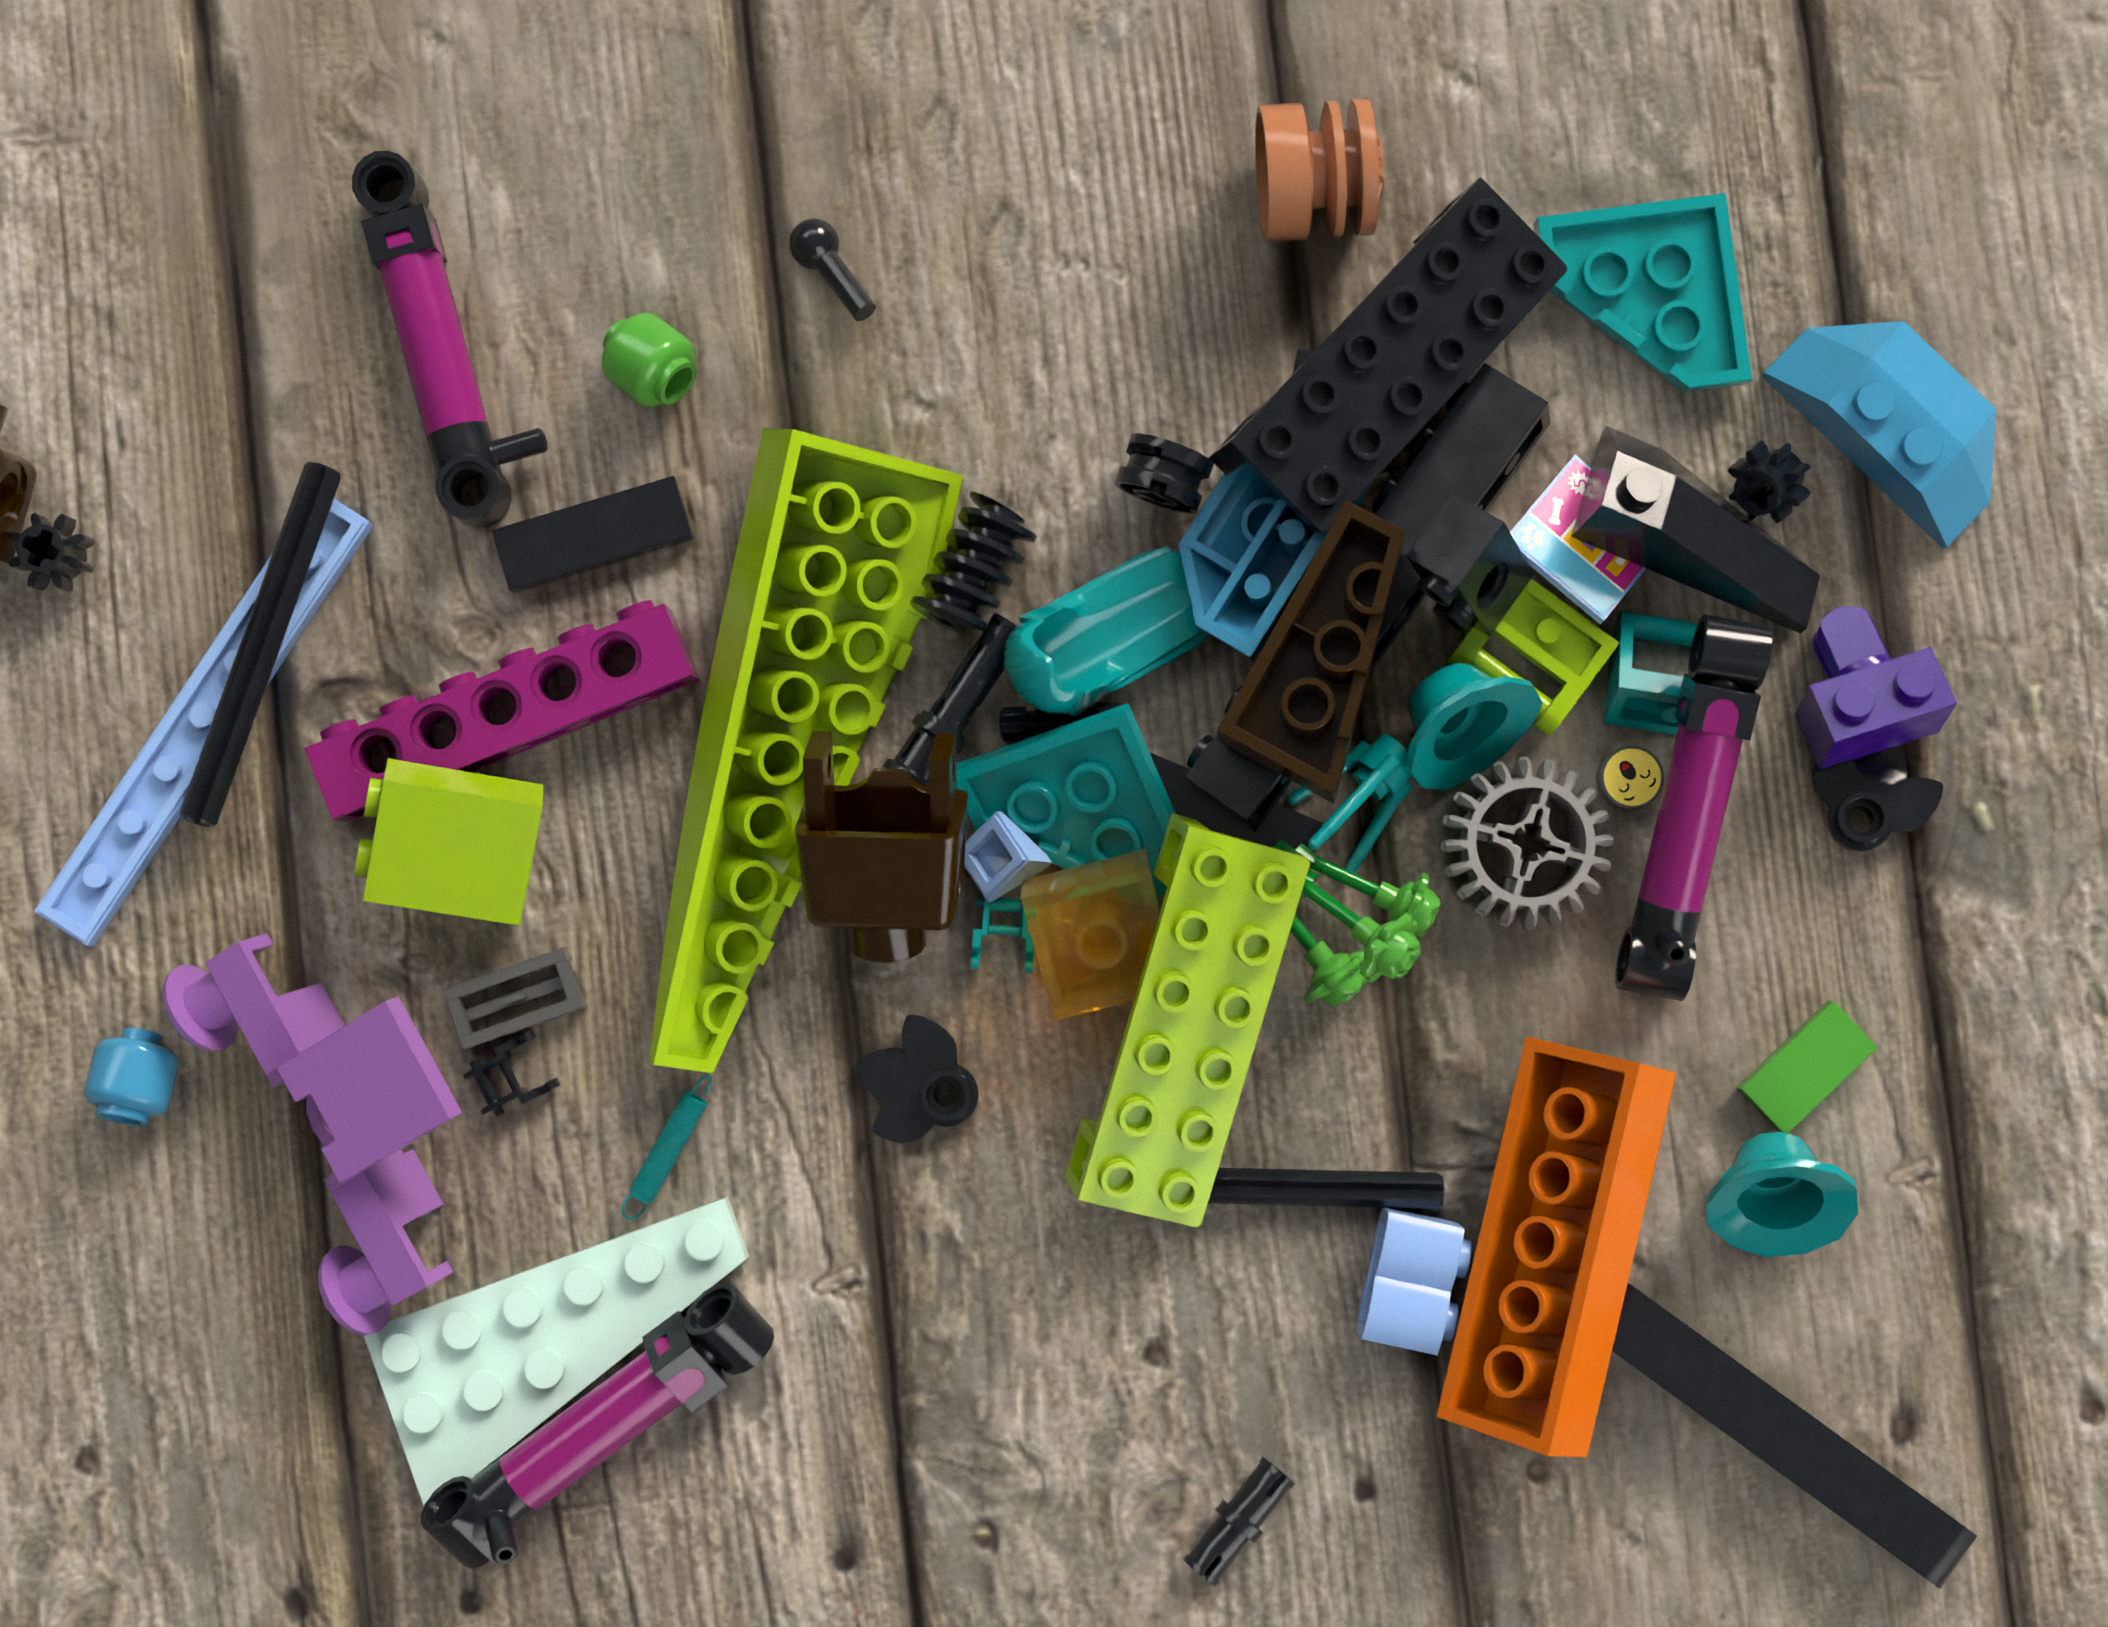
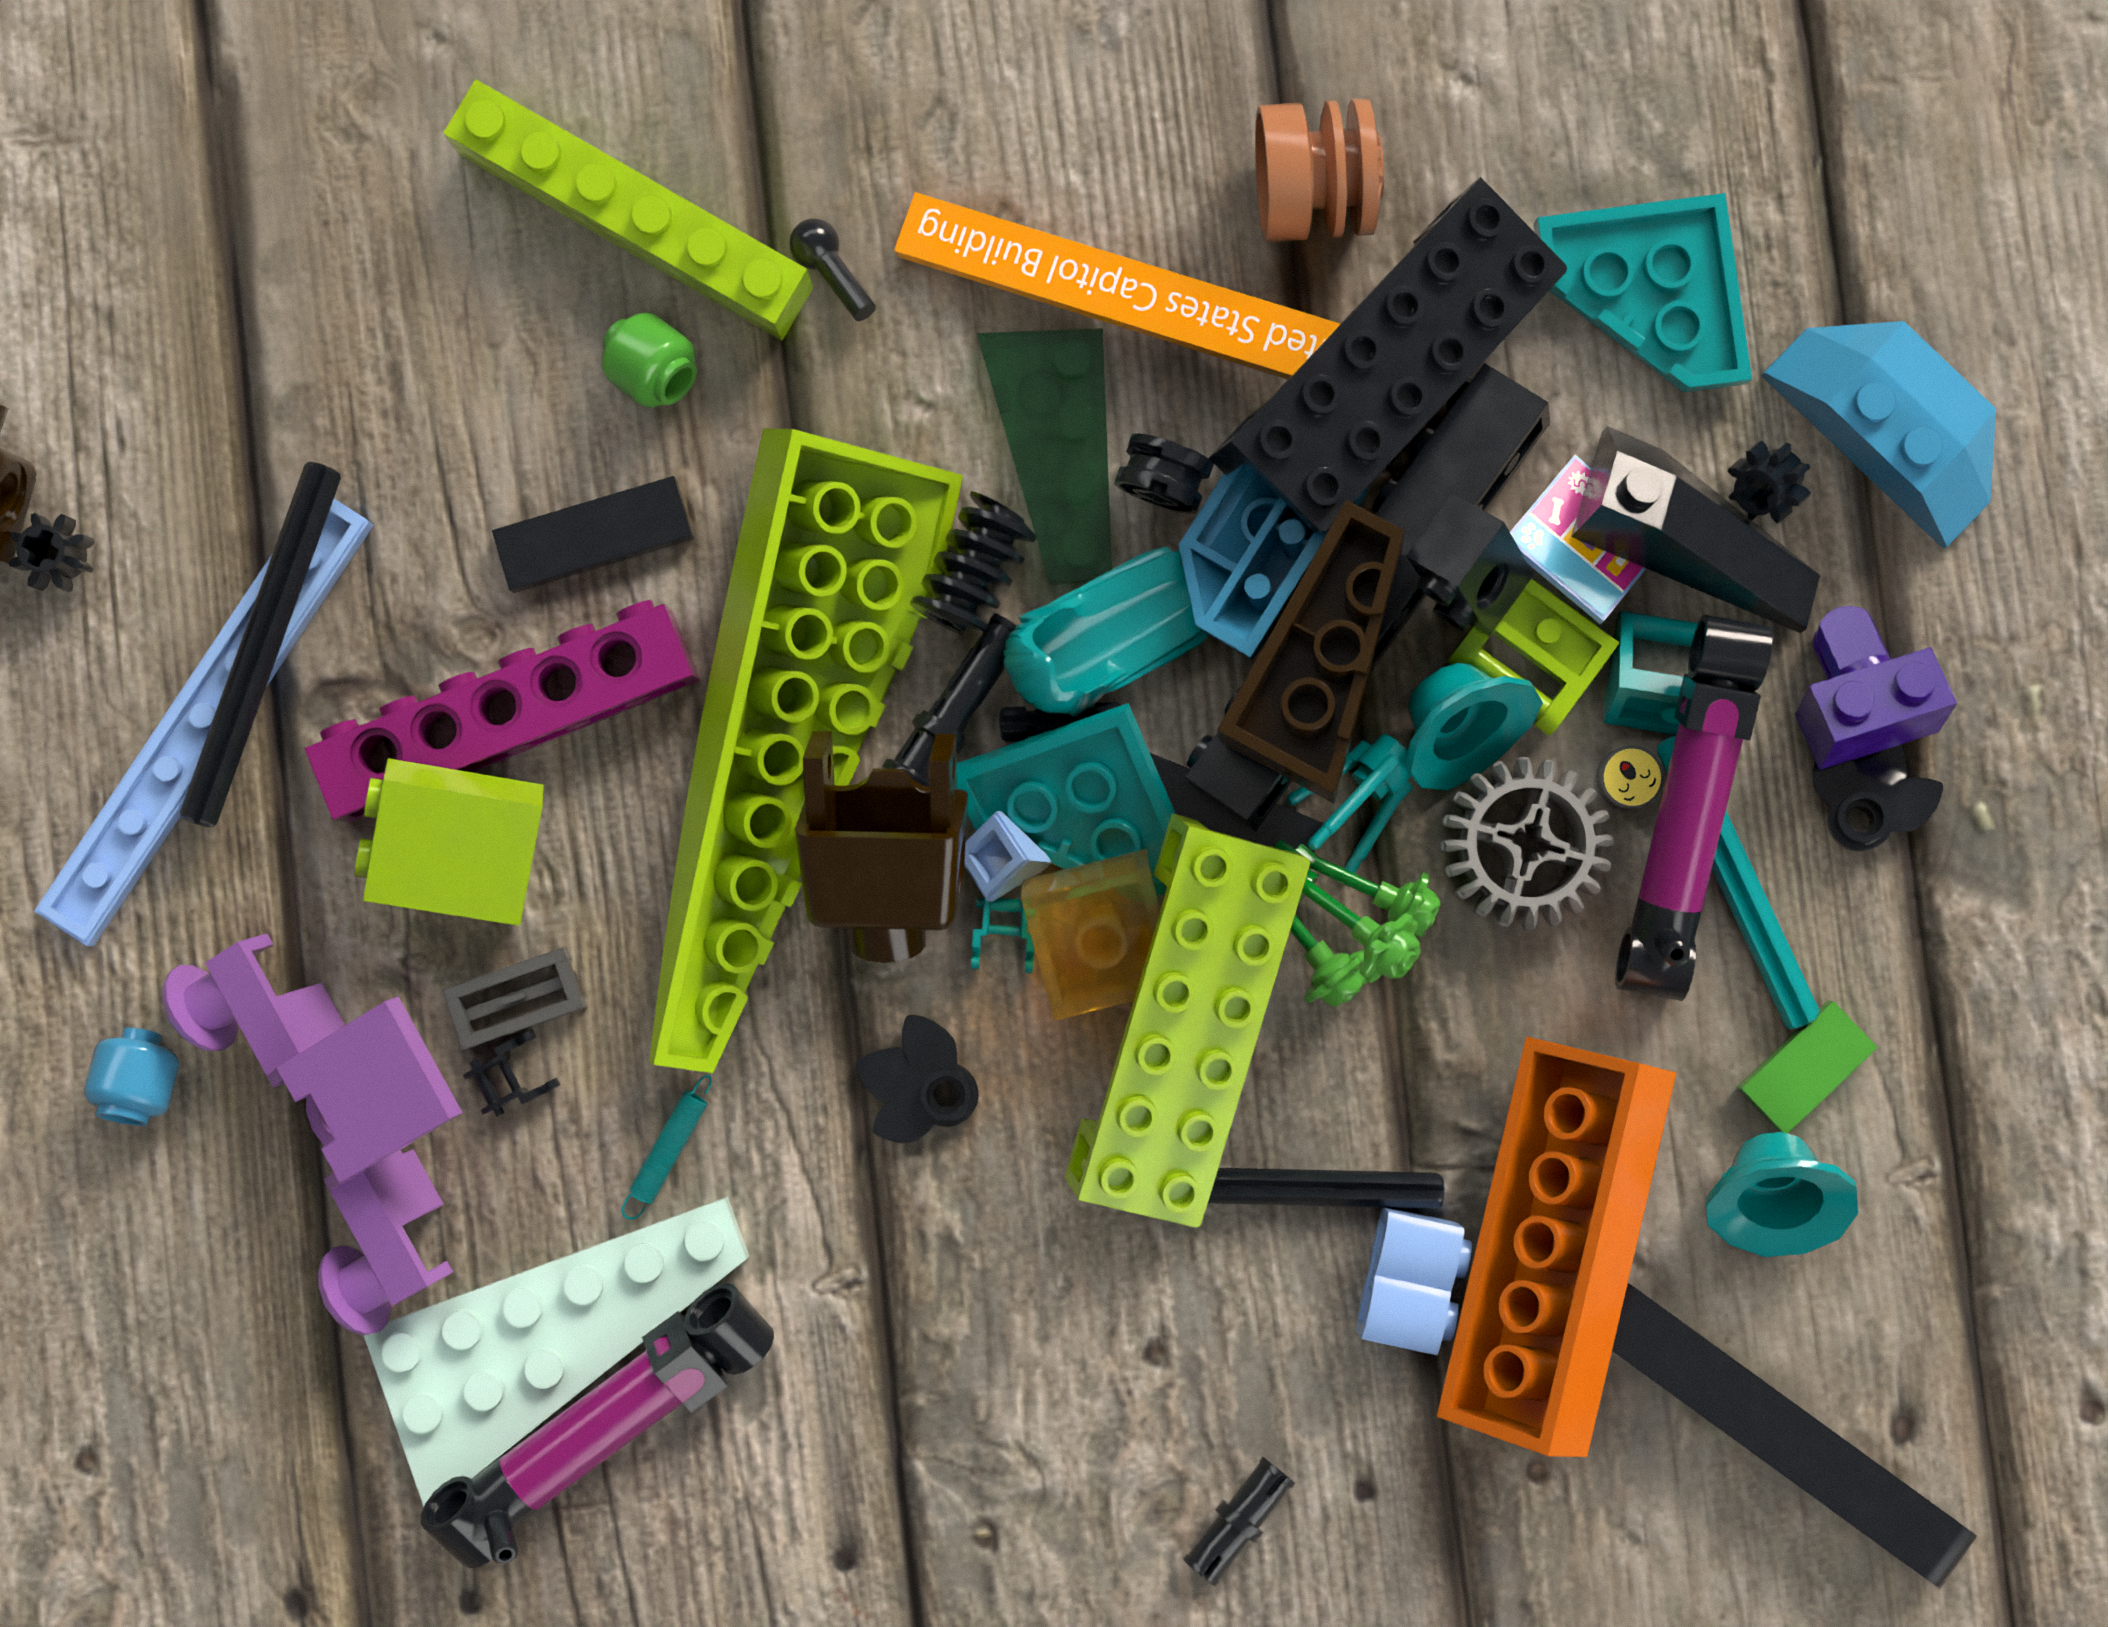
(411, 260): piece -> none
(629, 209): none -> lime brick
(1056, 430): none -> clear green wing
(1109, 287): none -> light orange tile
(1757, 922): none -> teal axle

